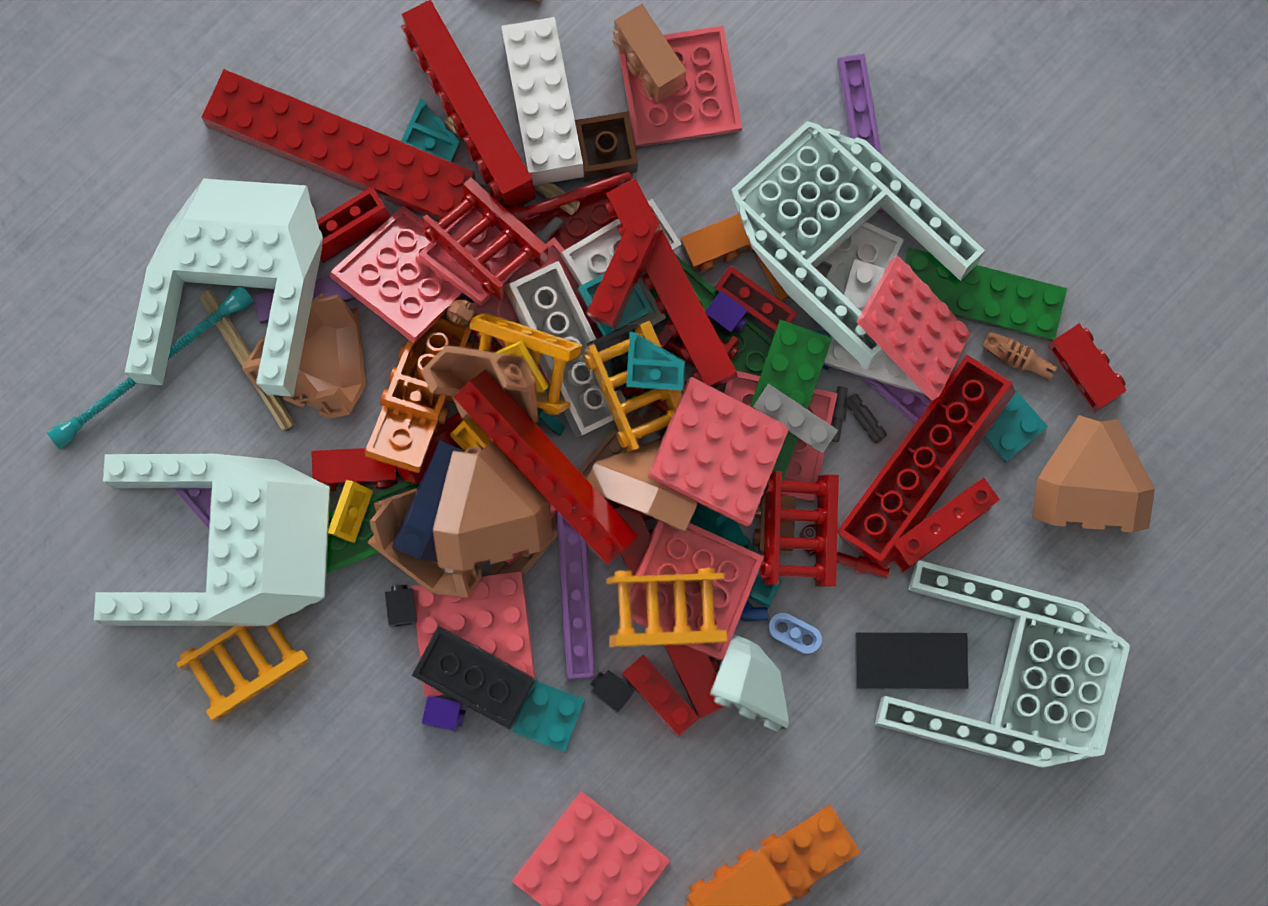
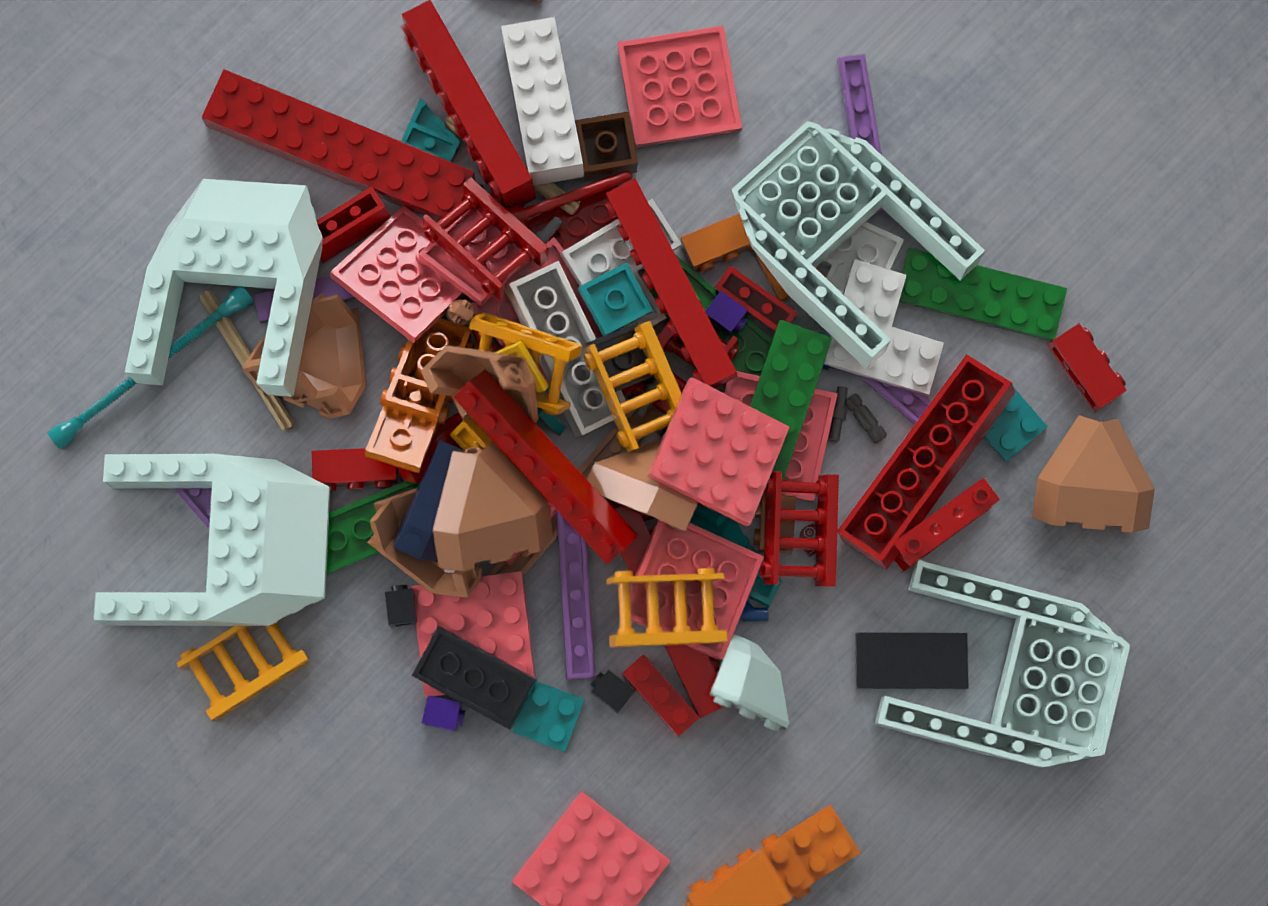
(350, 511): yellow plate -> none
(624, 270): red brick -> none
(648, 54): nougat brick -> none
(653, 366): teal wing -> none
(795, 631): light blue plate -> none
(796, 418): light grey plate -> none
(862, 565): red bar -> none
(914, 327): coral plate -> none
(1017, 355): nougat hinge -> none

